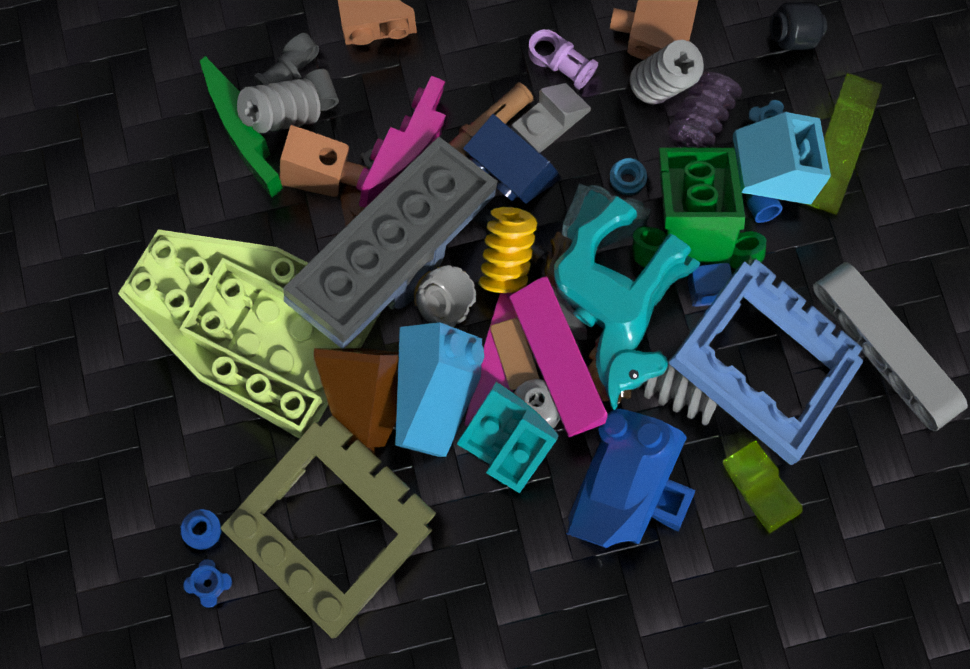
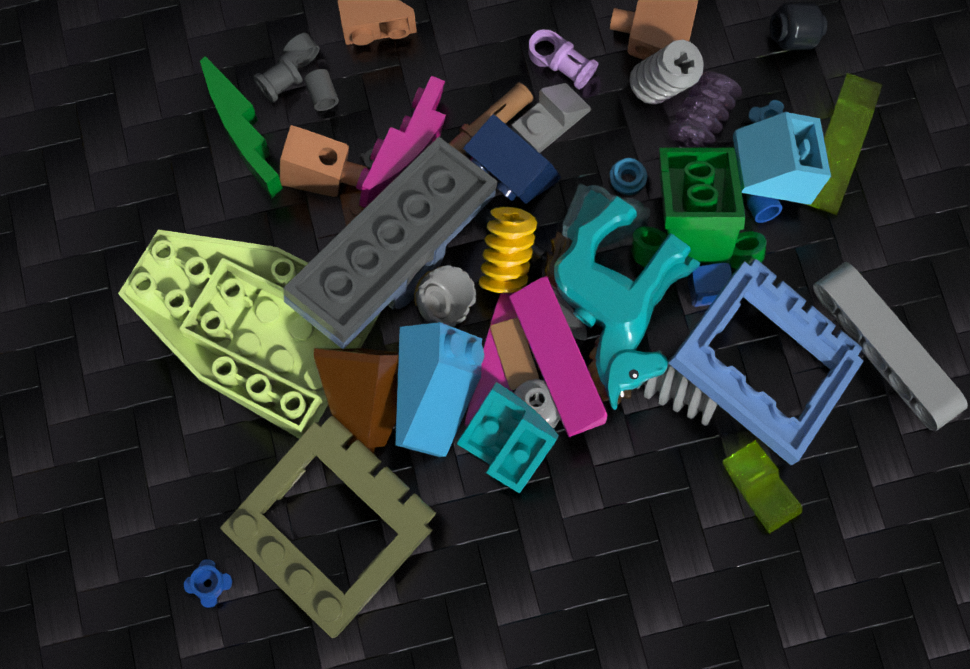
(205, 540): blue plate -> none
(279, 105): light grey piece -> none
(625, 478): blue slope -> none
(673, 504): blue slope -> none

